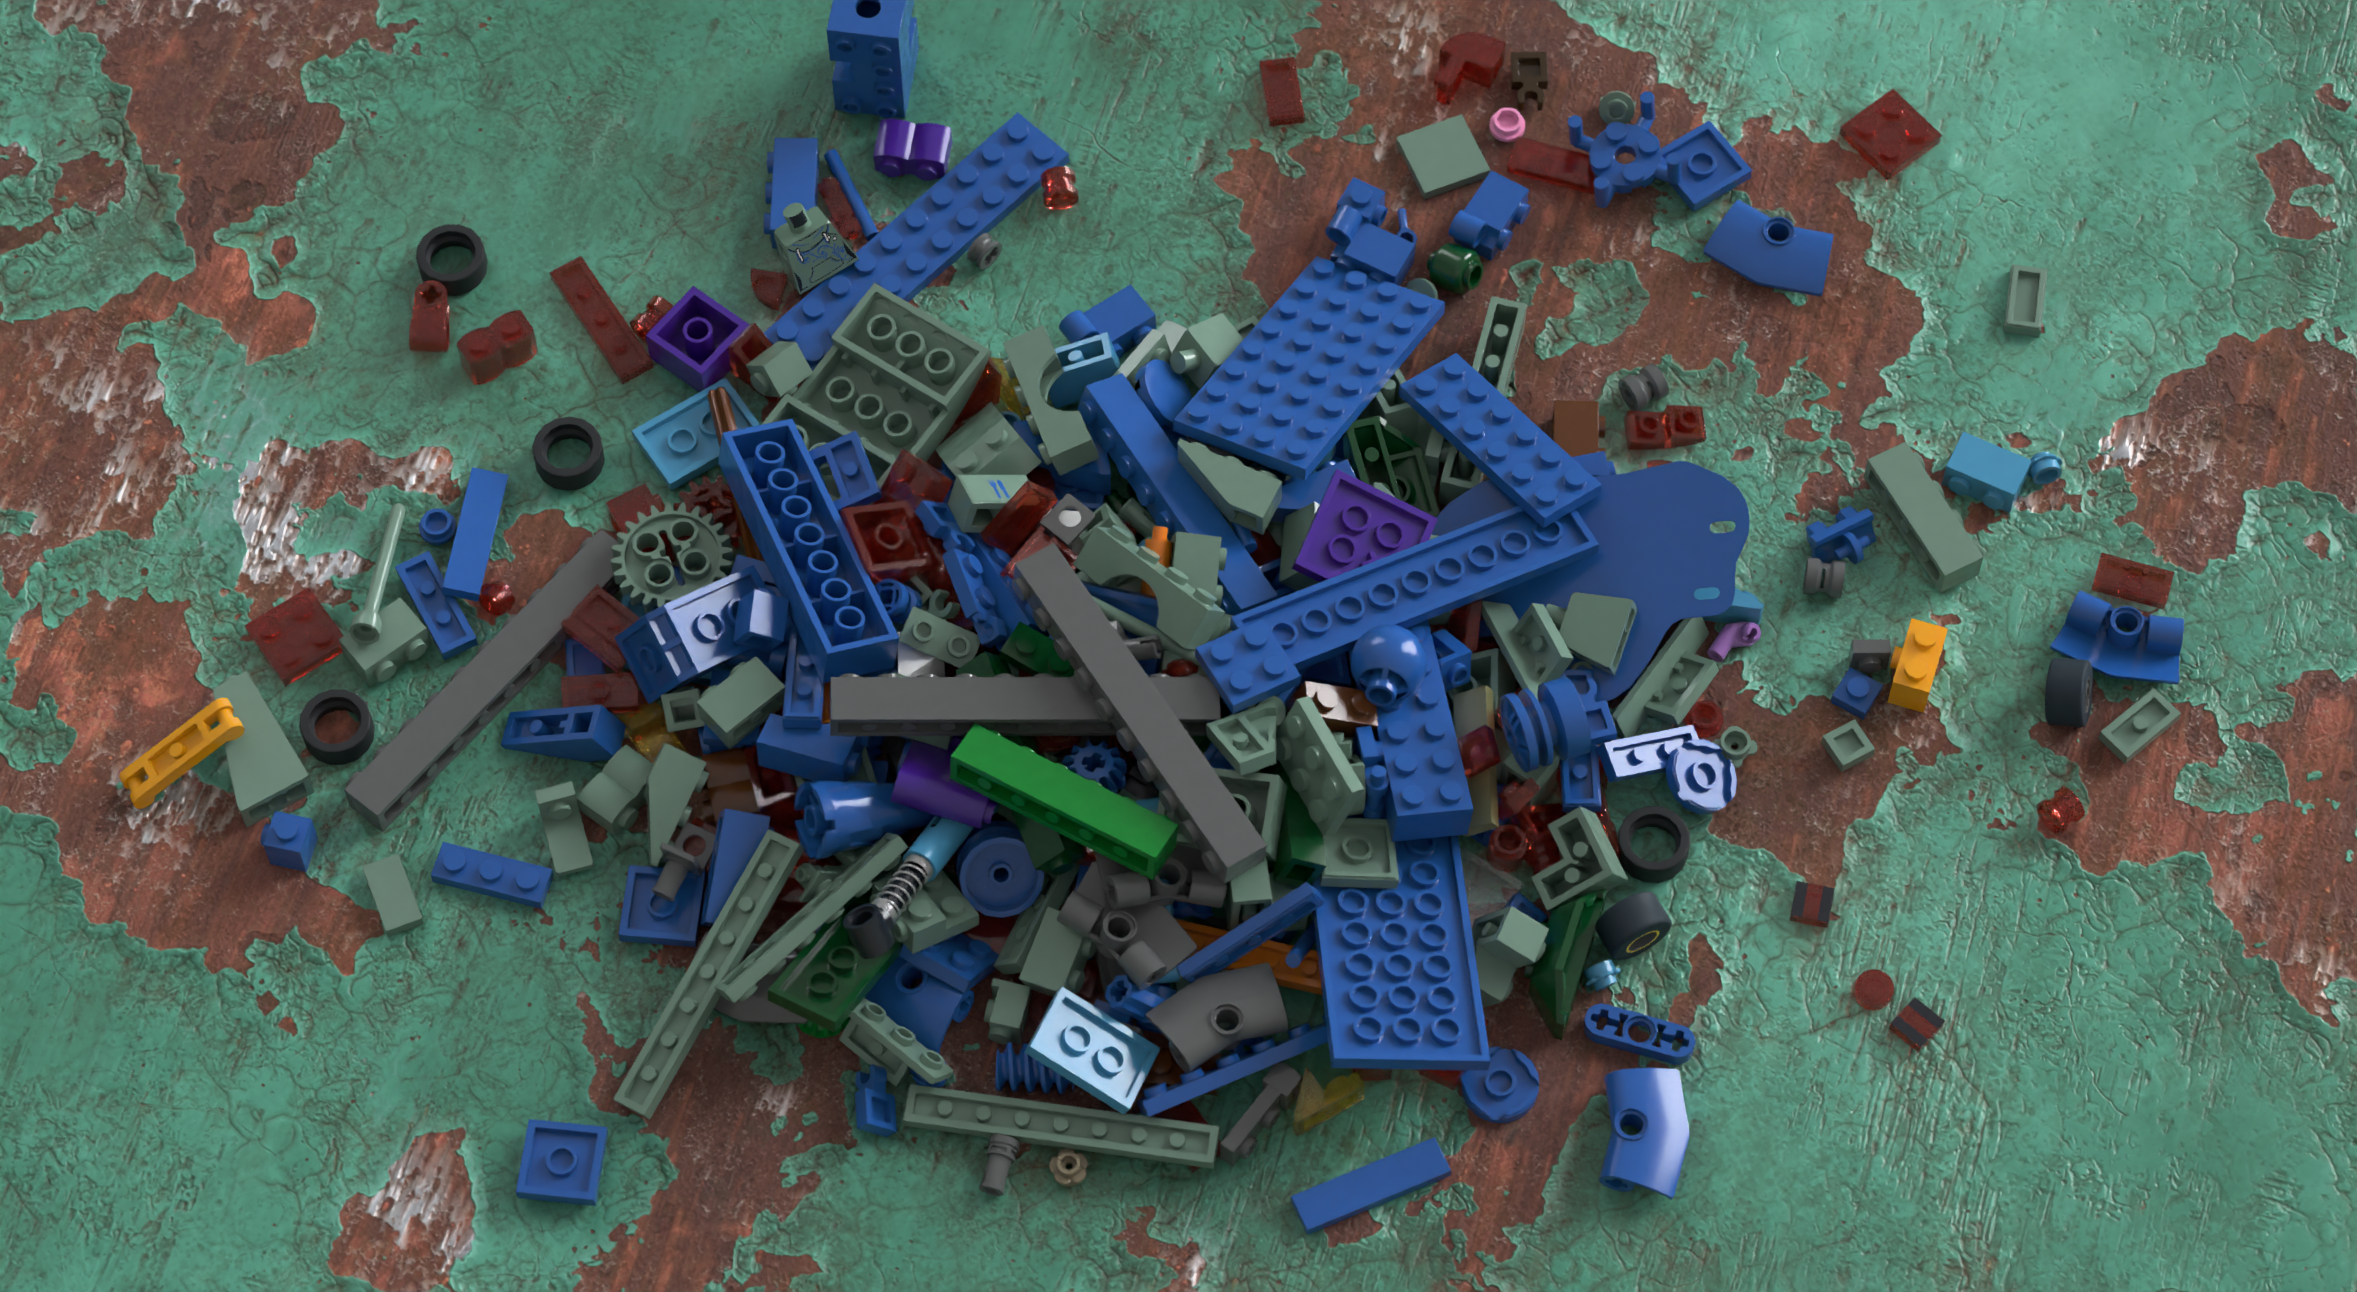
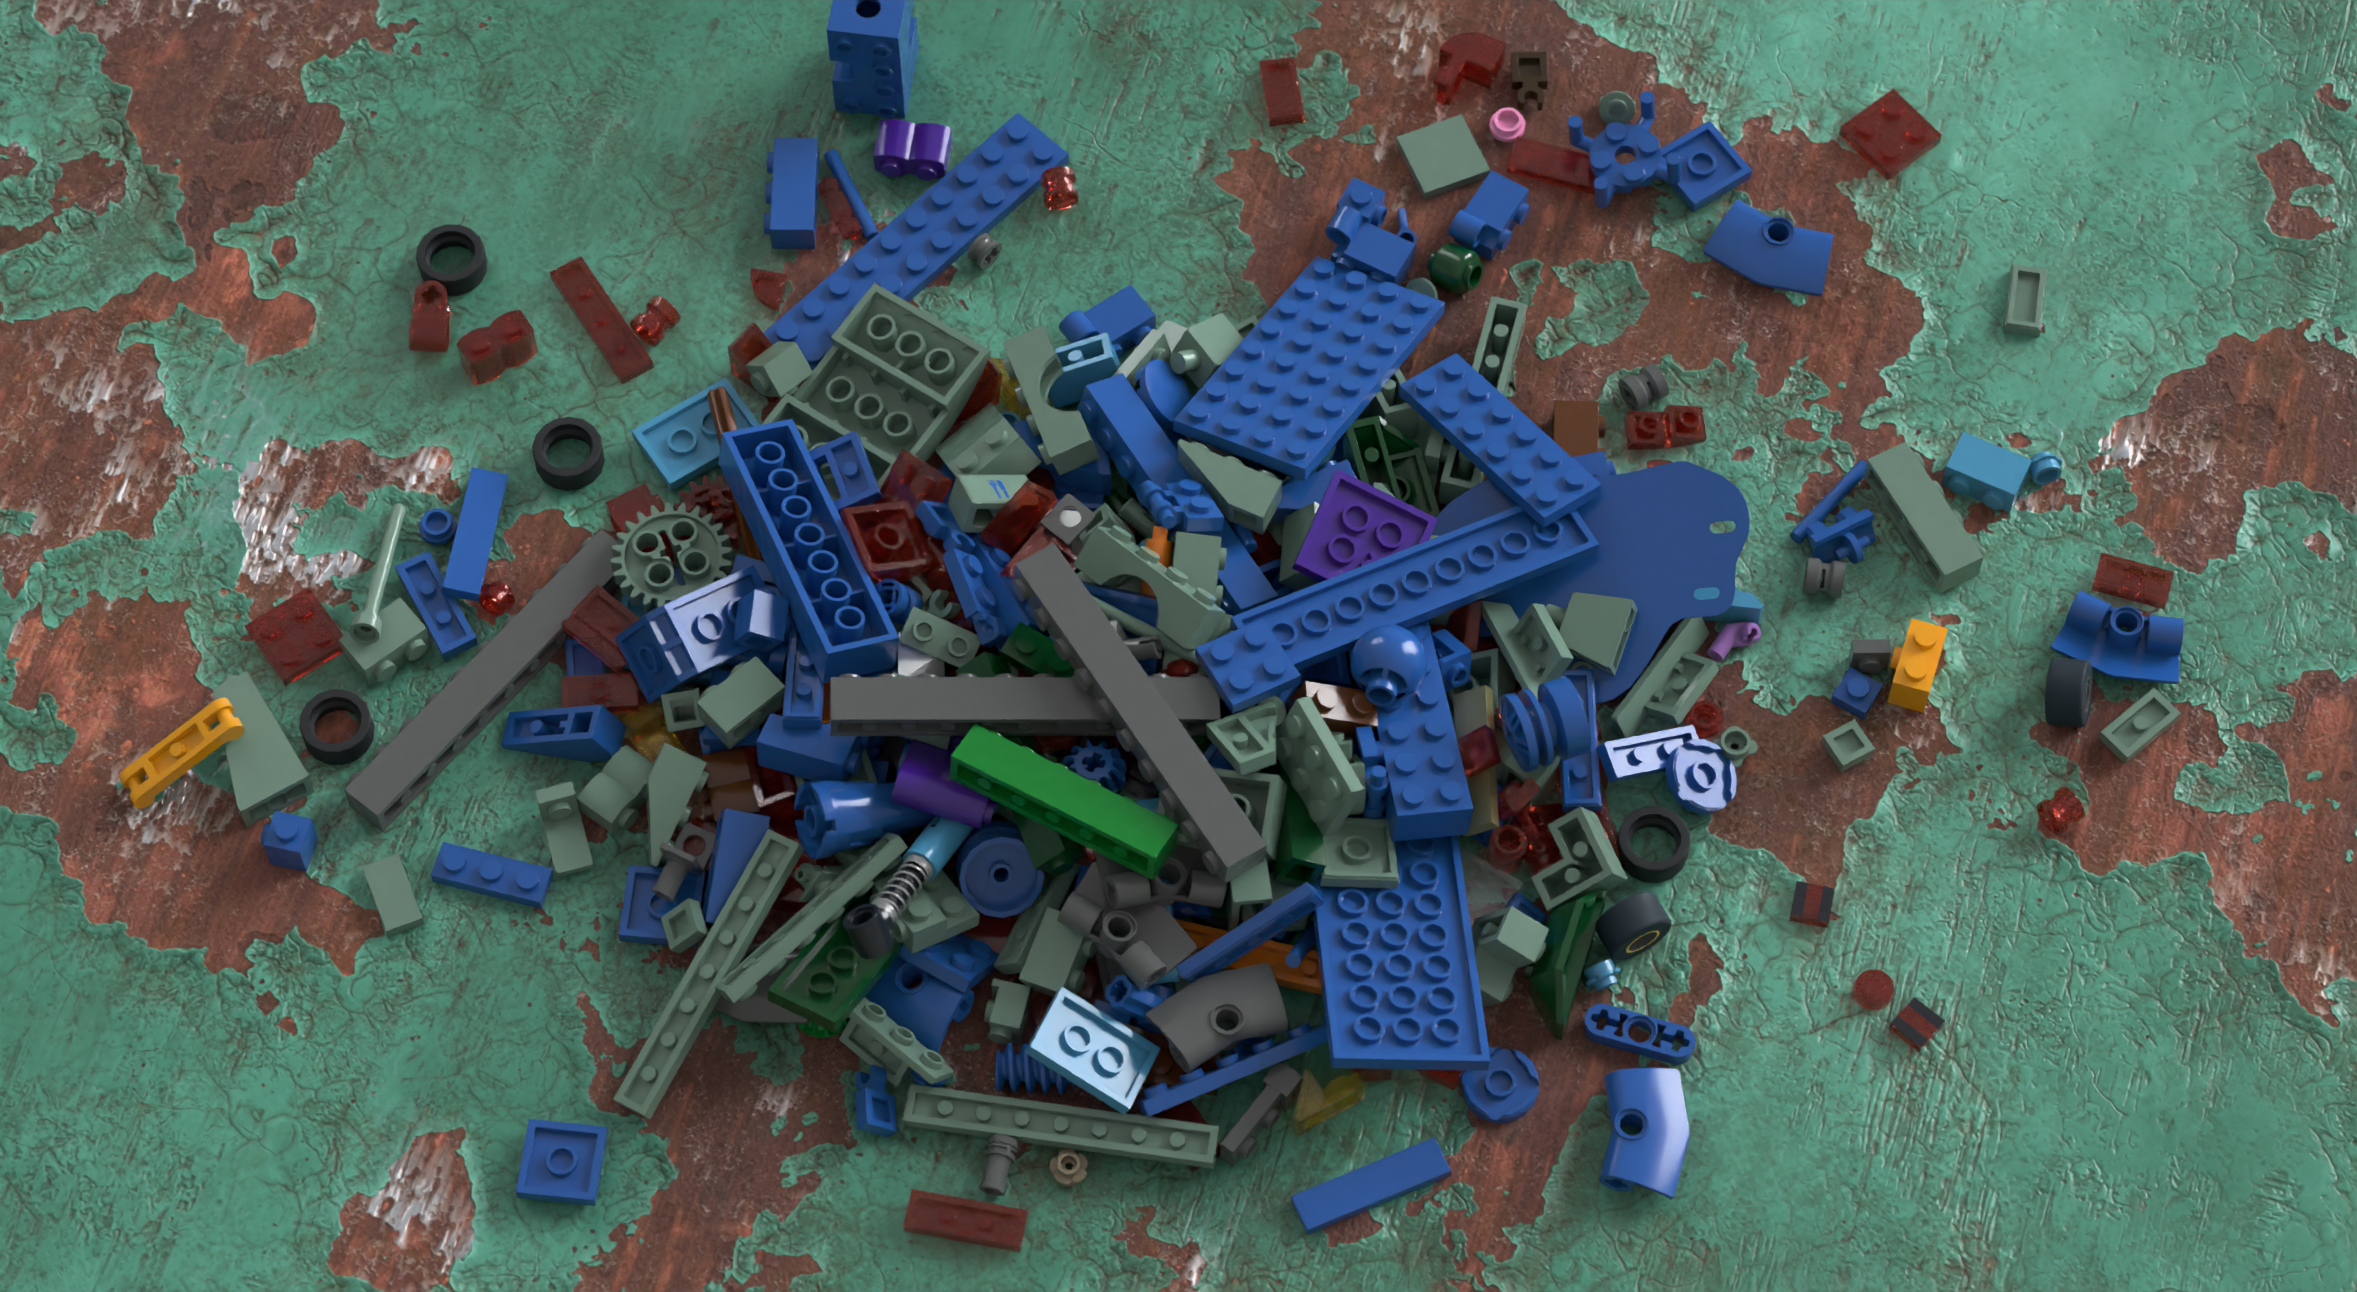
(684, 925): none -> sand green plate
(695, 339): dark purple brick -> none
(810, 247): sand green torso -> none
(966, 1220): none -> clear red plate
(1182, 504): none -> blue plate
(1598, 716): blue plate -> none
(1830, 501): none -> blue bar

